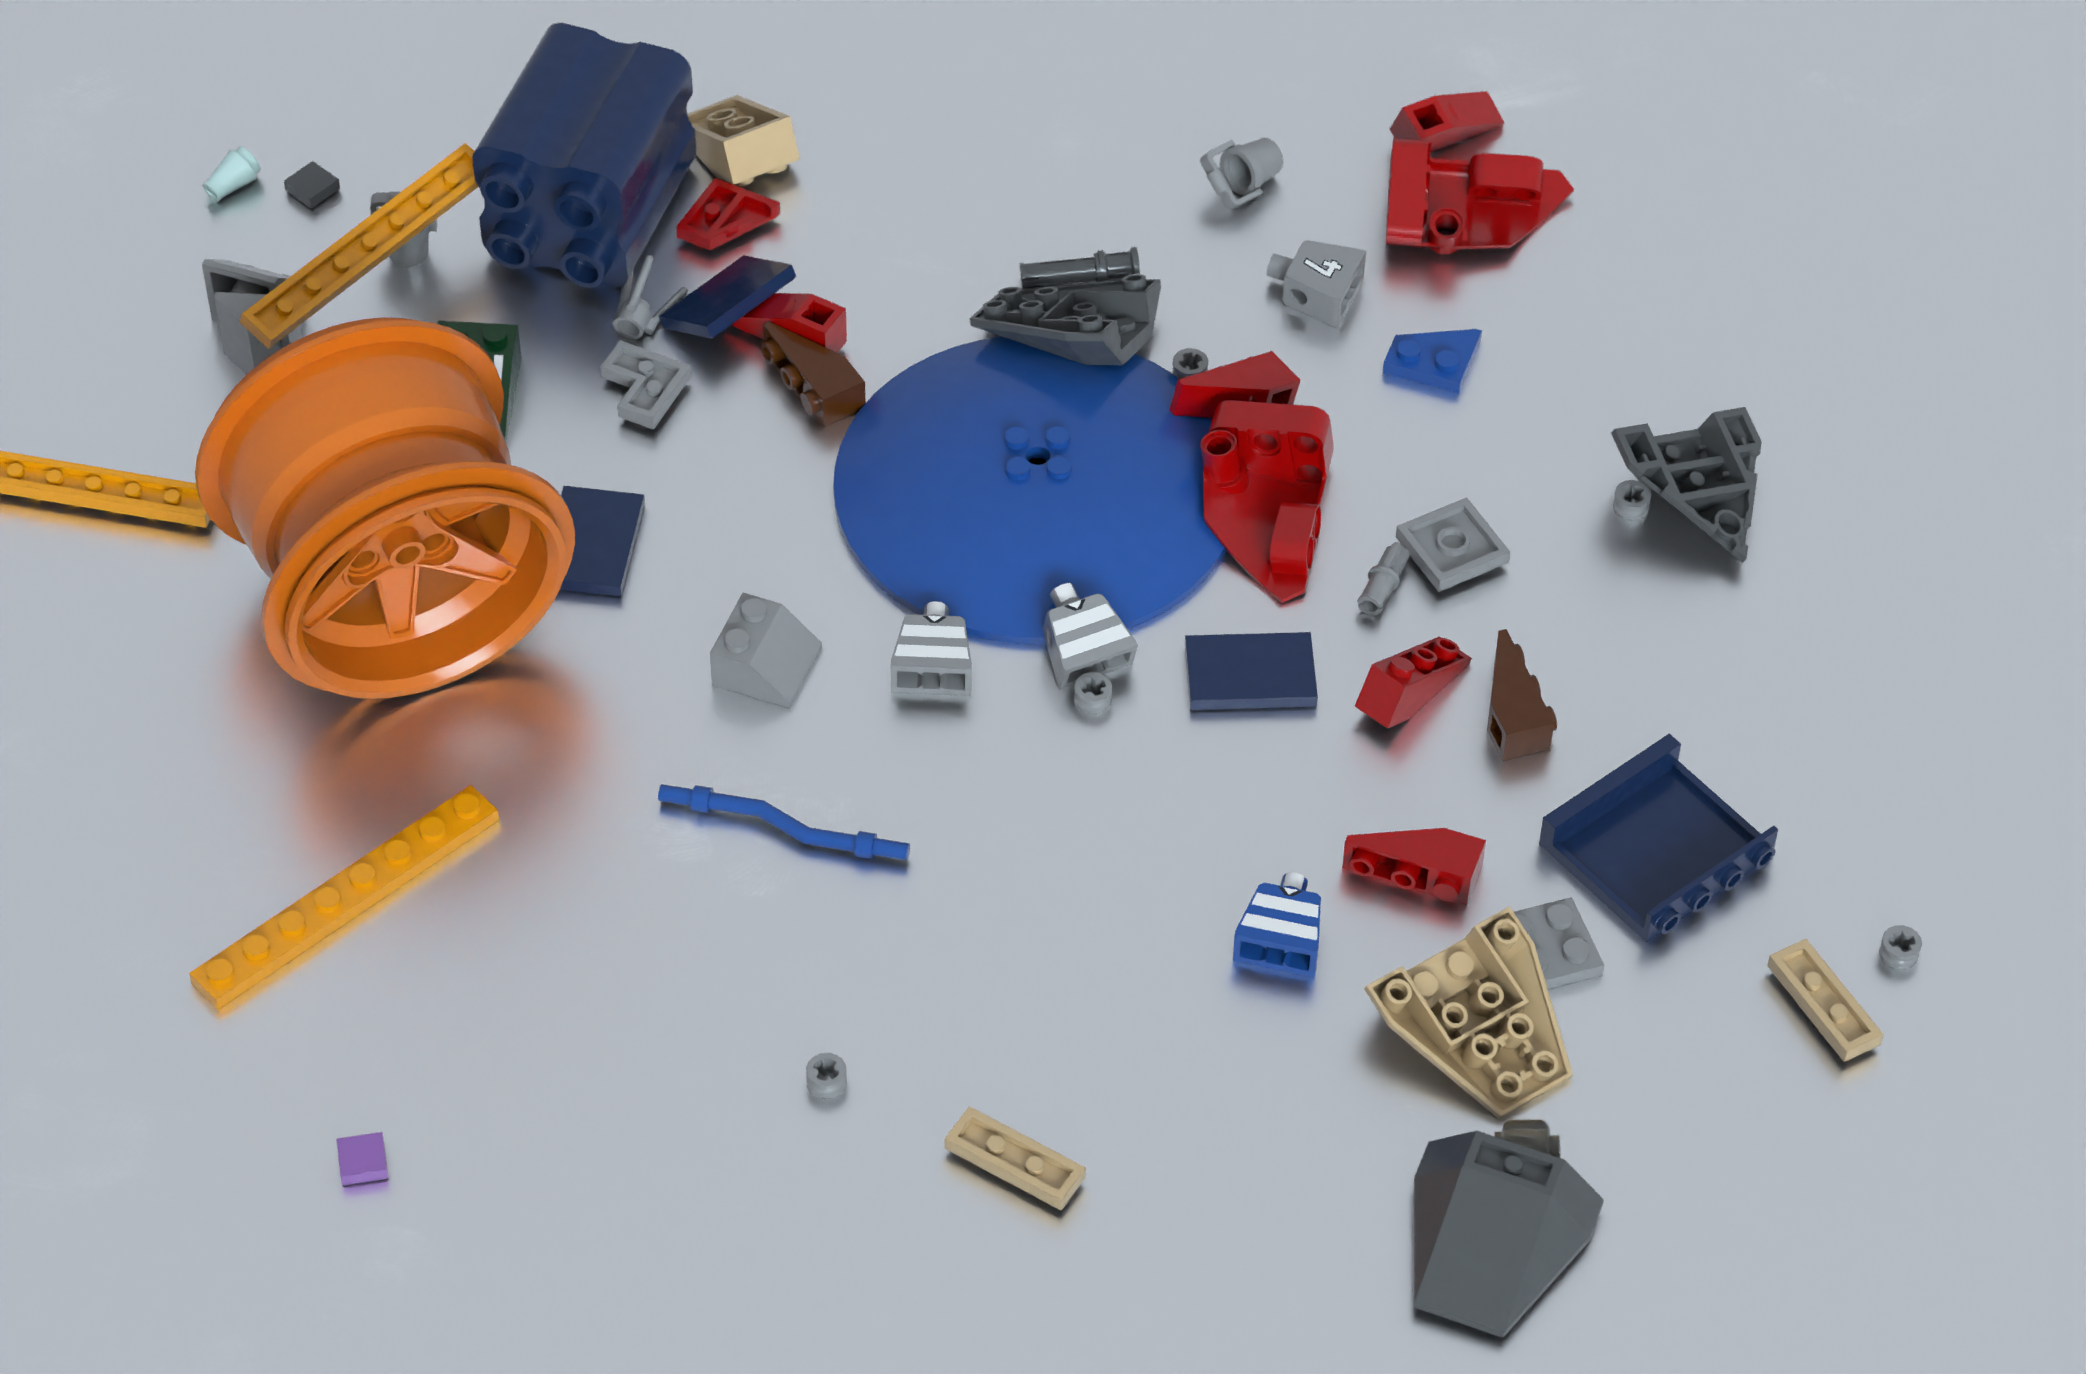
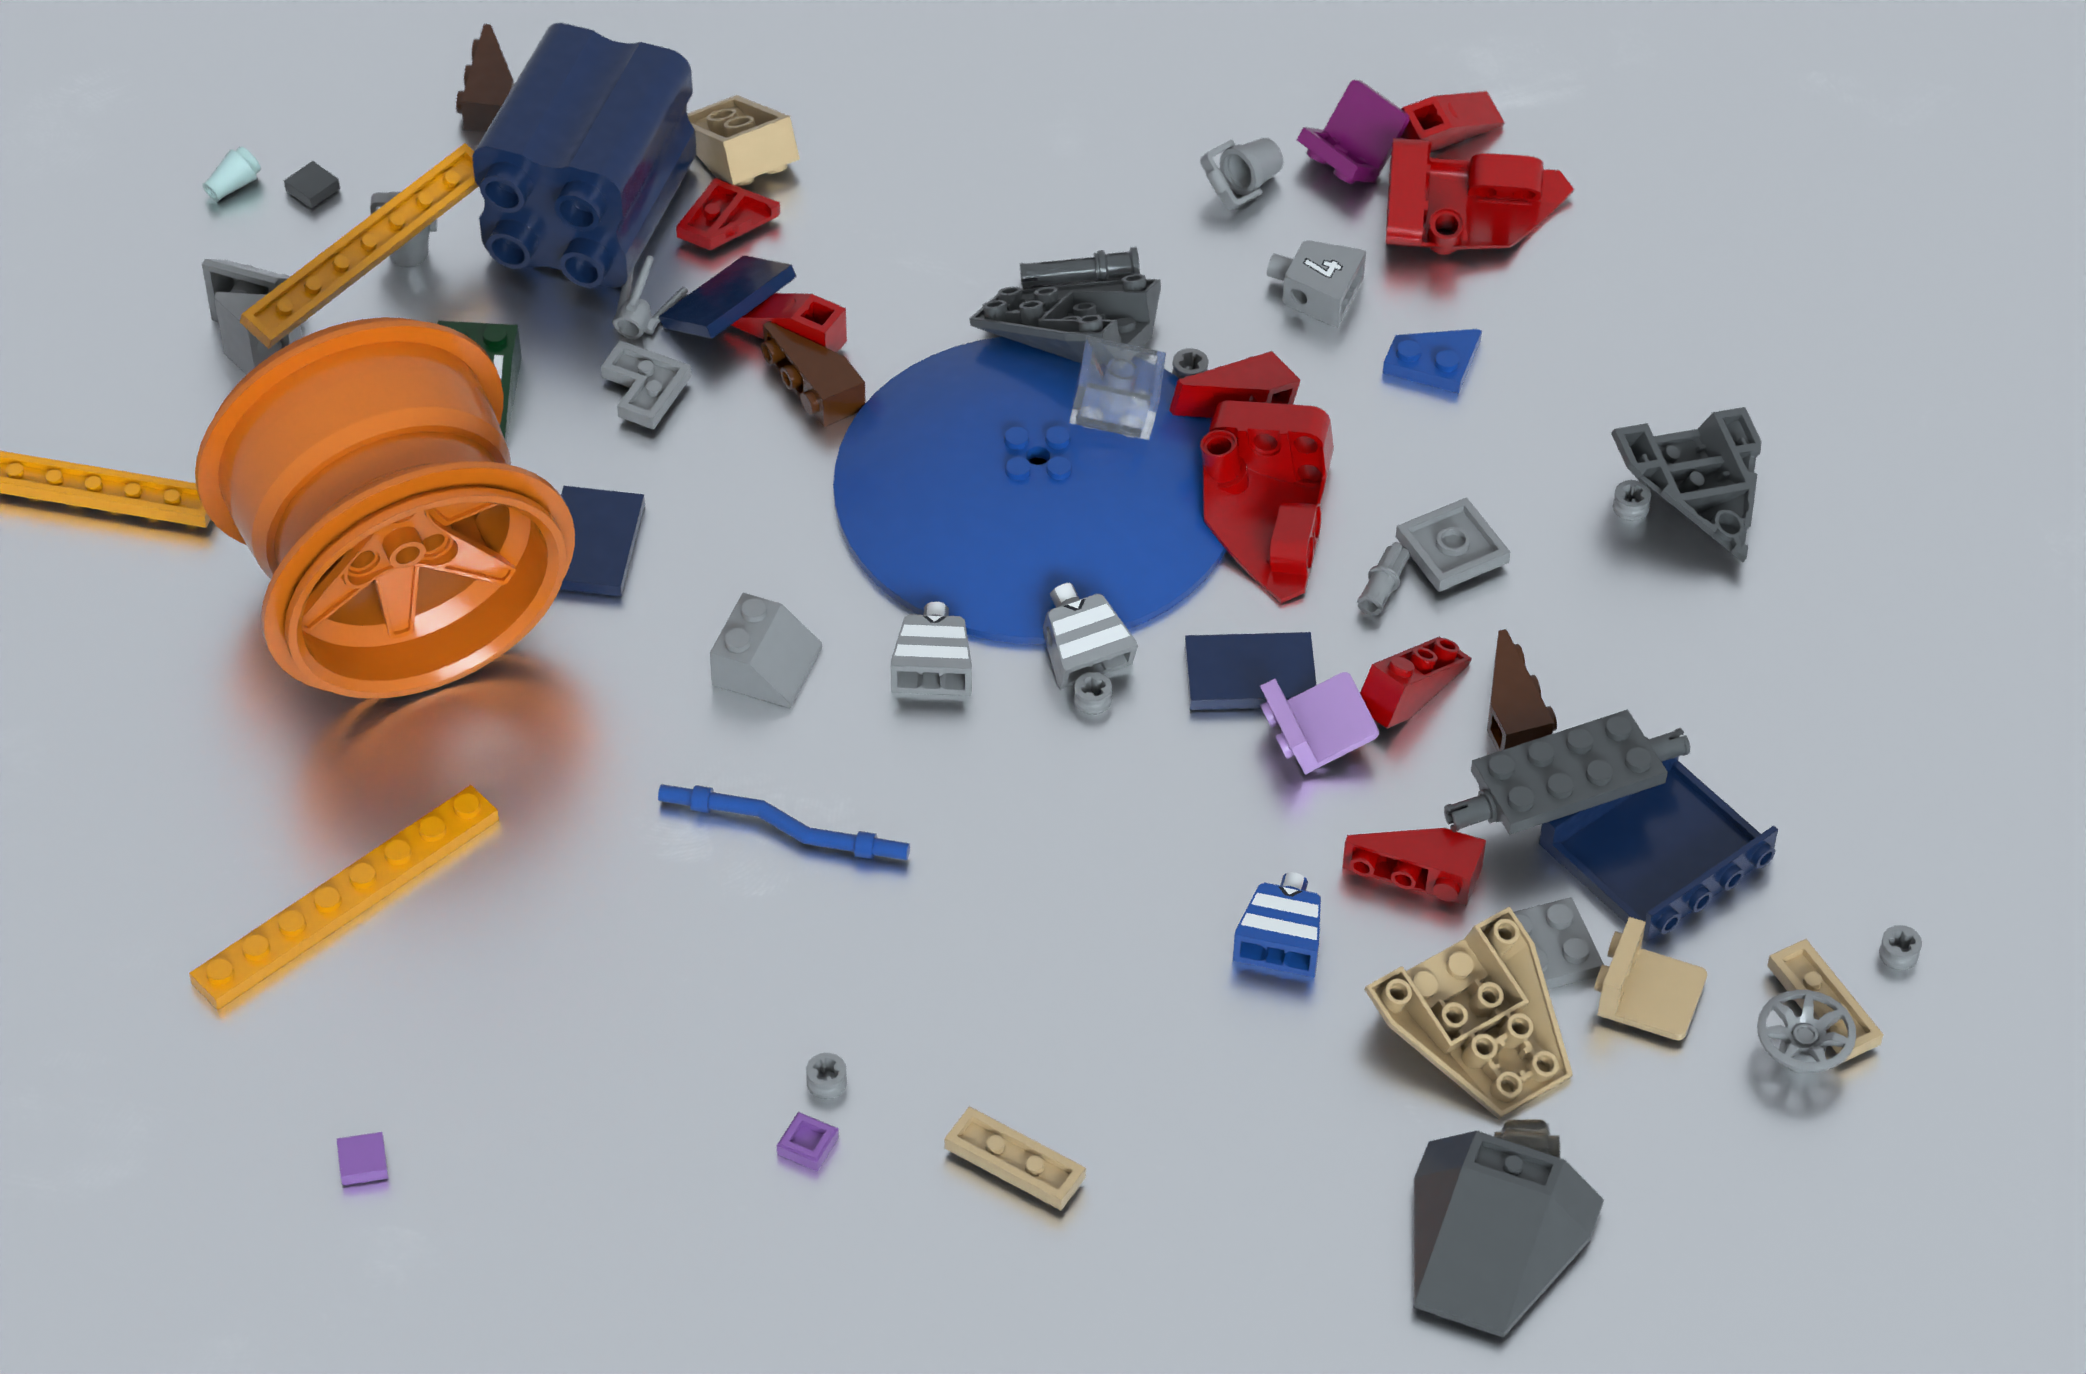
(485, 83): none -> reddish brown slope
(807, 1141): none -> medium lavender tile
(1118, 388): none -> clear slope
(1320, 721): none -> lavender bracket
(1357, 134): none -> magenta bracket
(1566, 773): none -> dark grey plate
(1648, 987): none -> tan bracket
(1805, 1037): none -> light grey wheel

